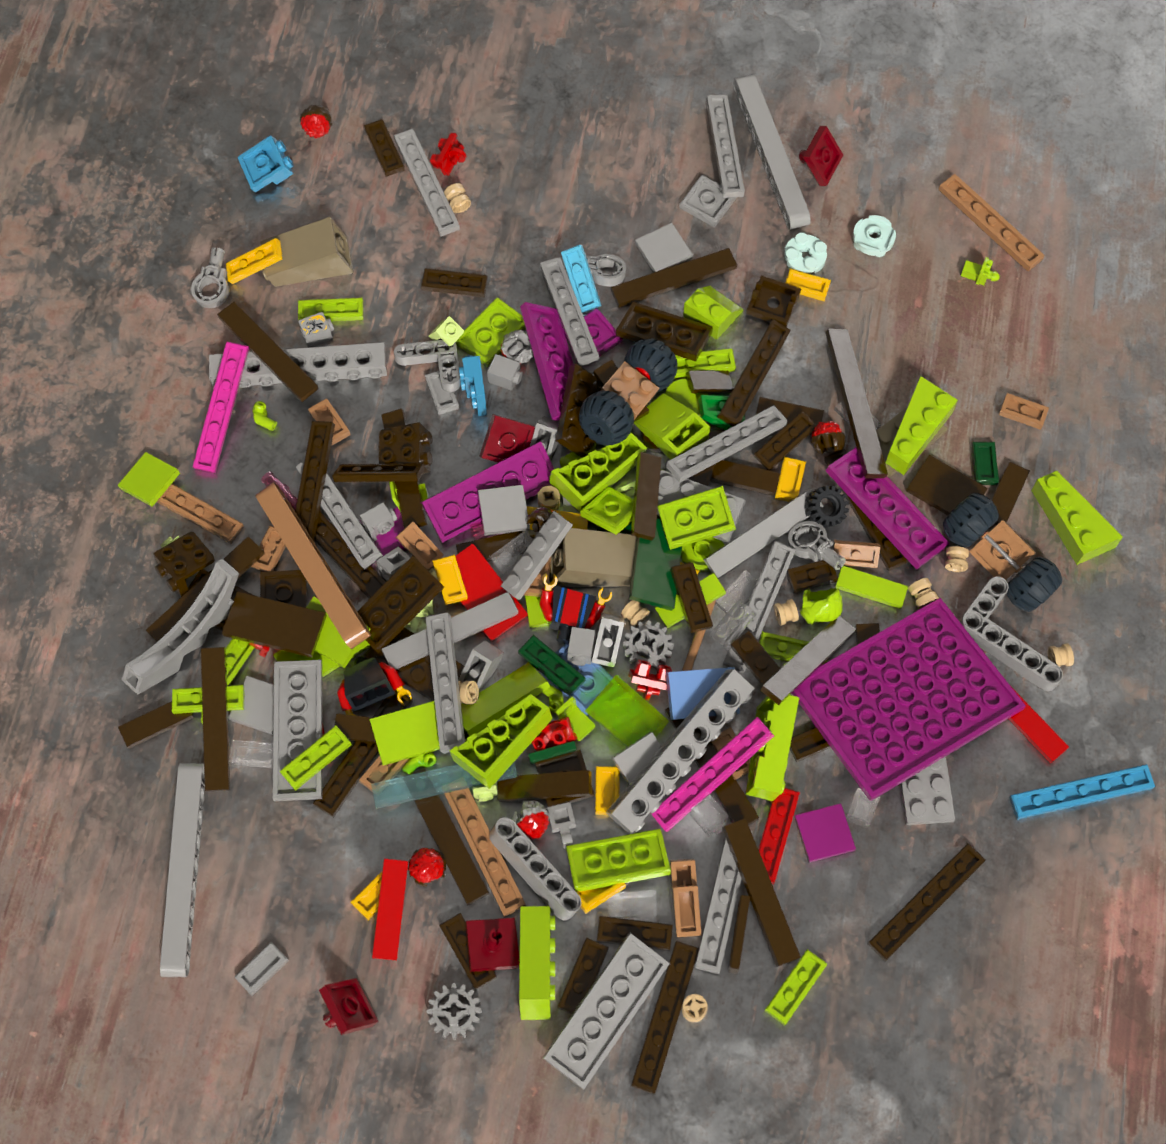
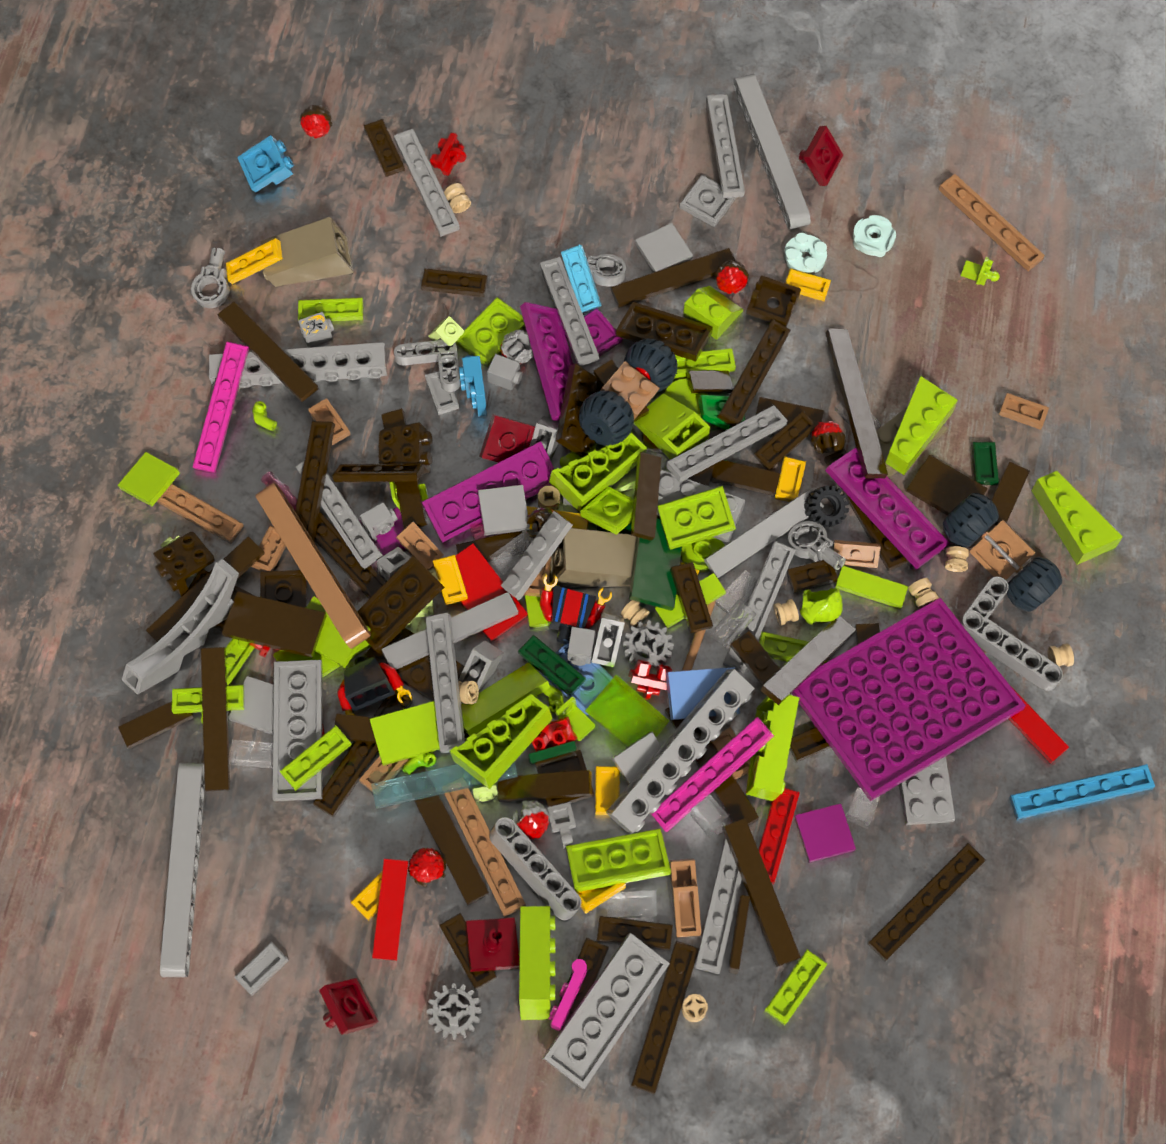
(568, 992): none -> dark pink plate
(731, 277): none -> red piece

